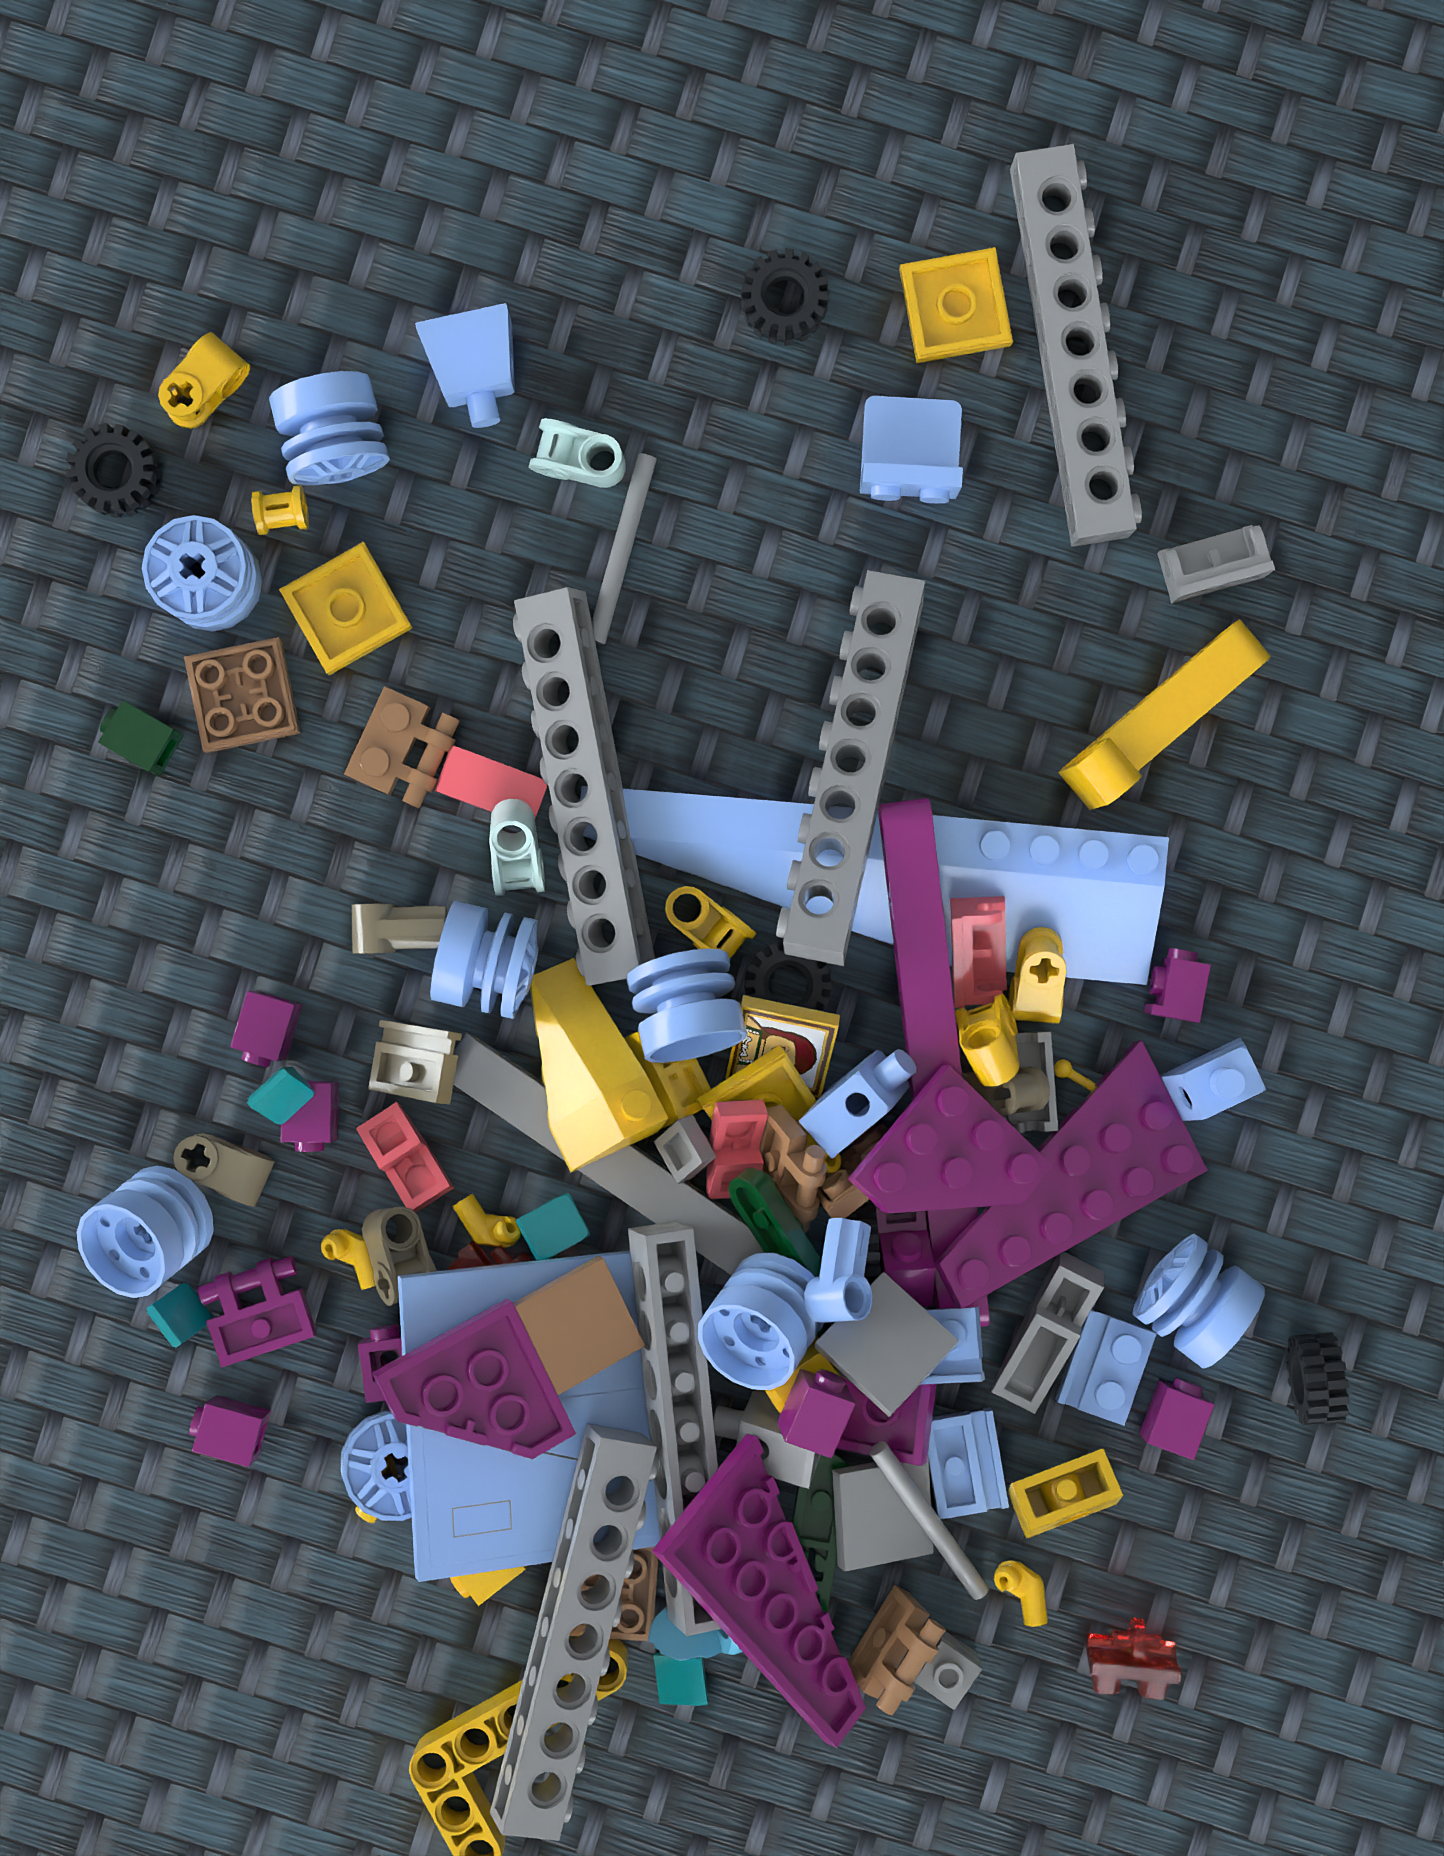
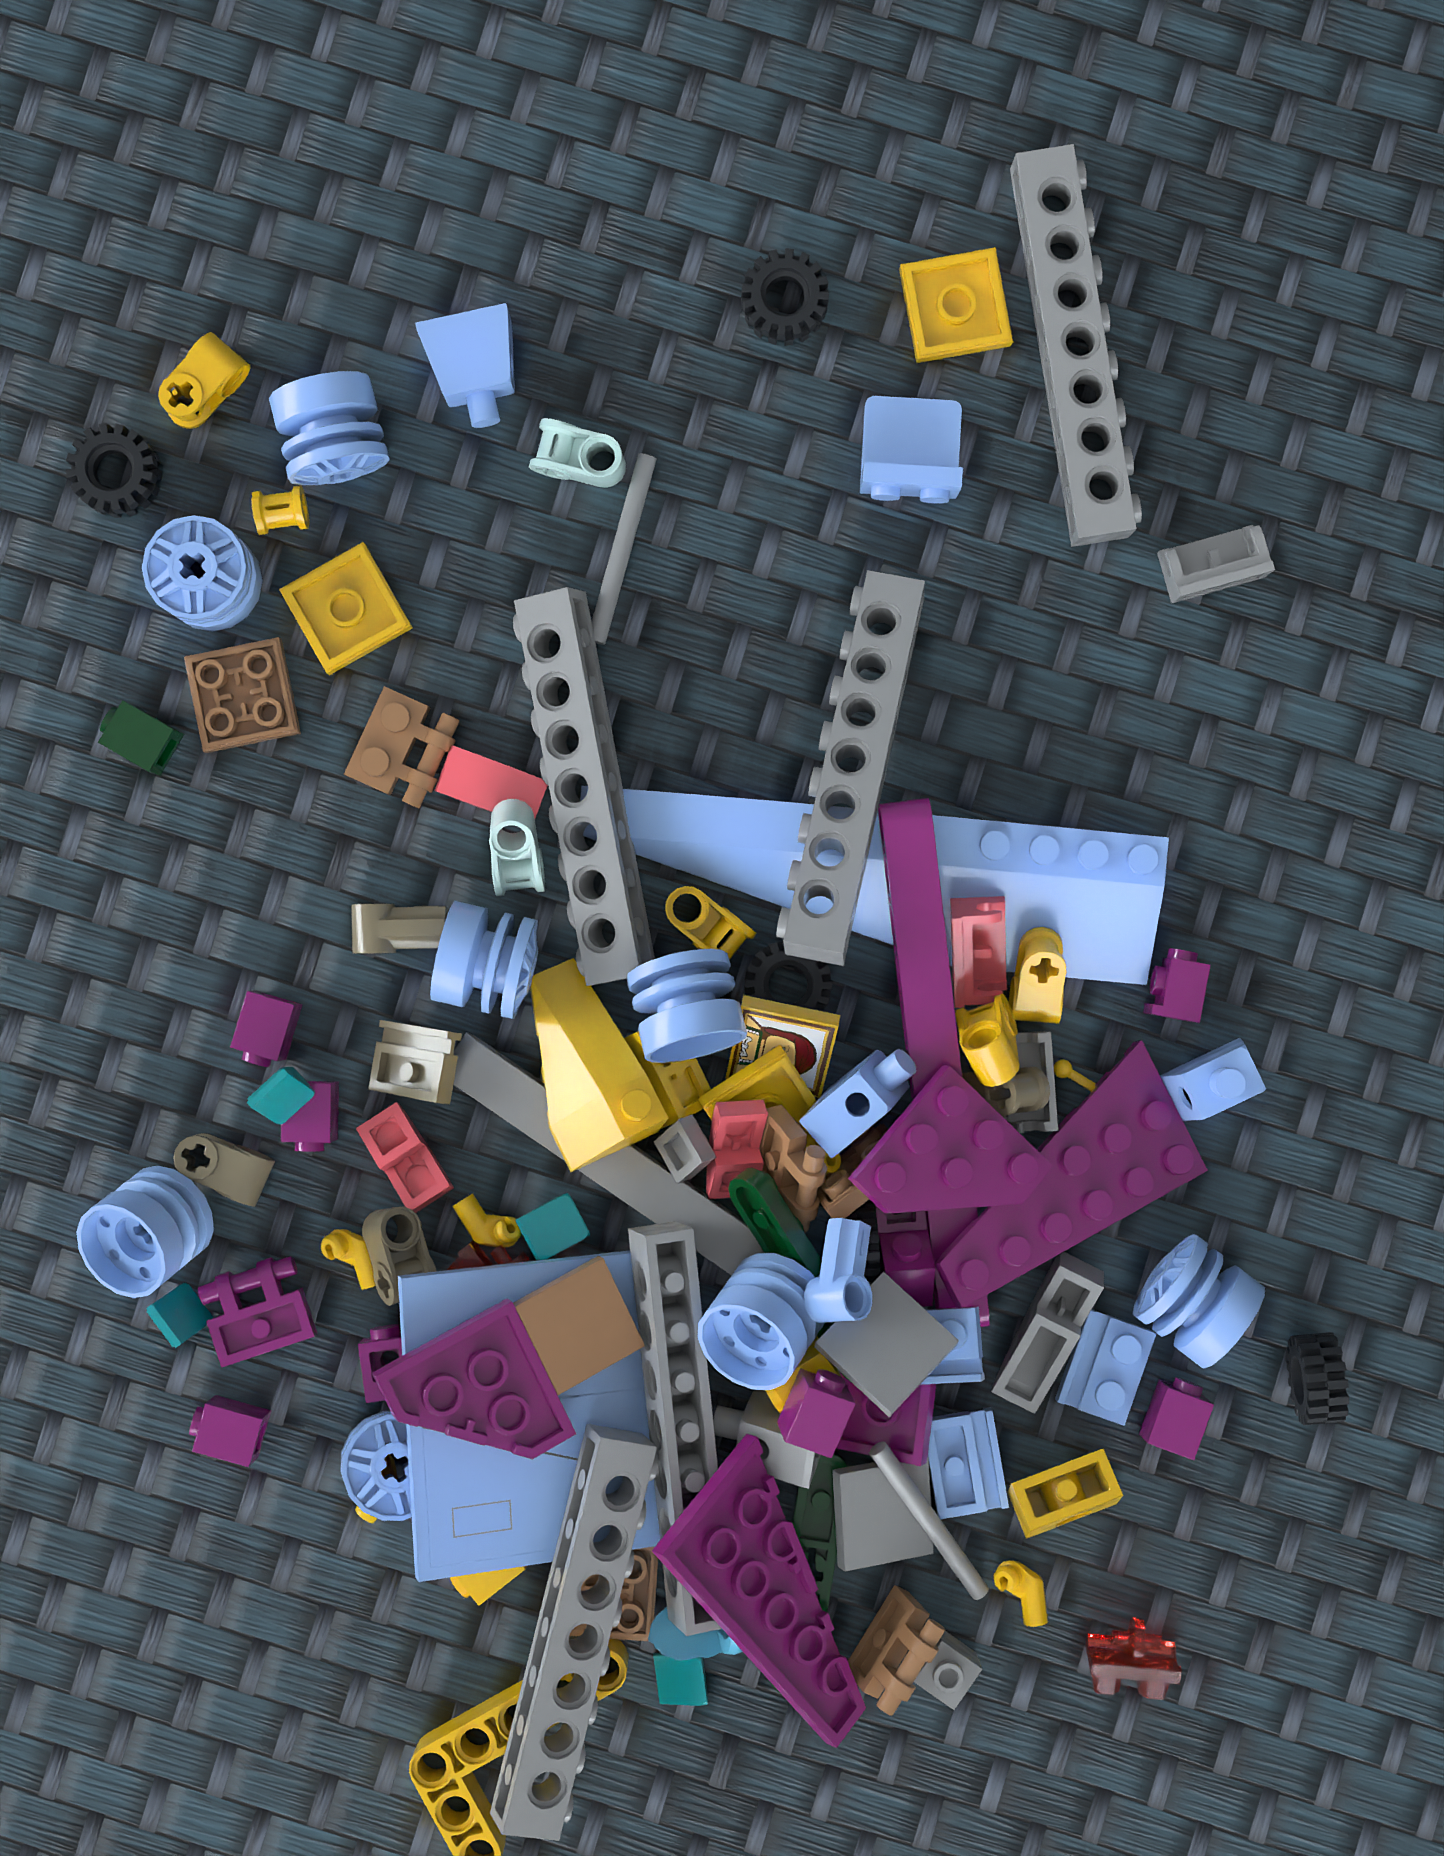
(1116, 756): yellow beam -> none

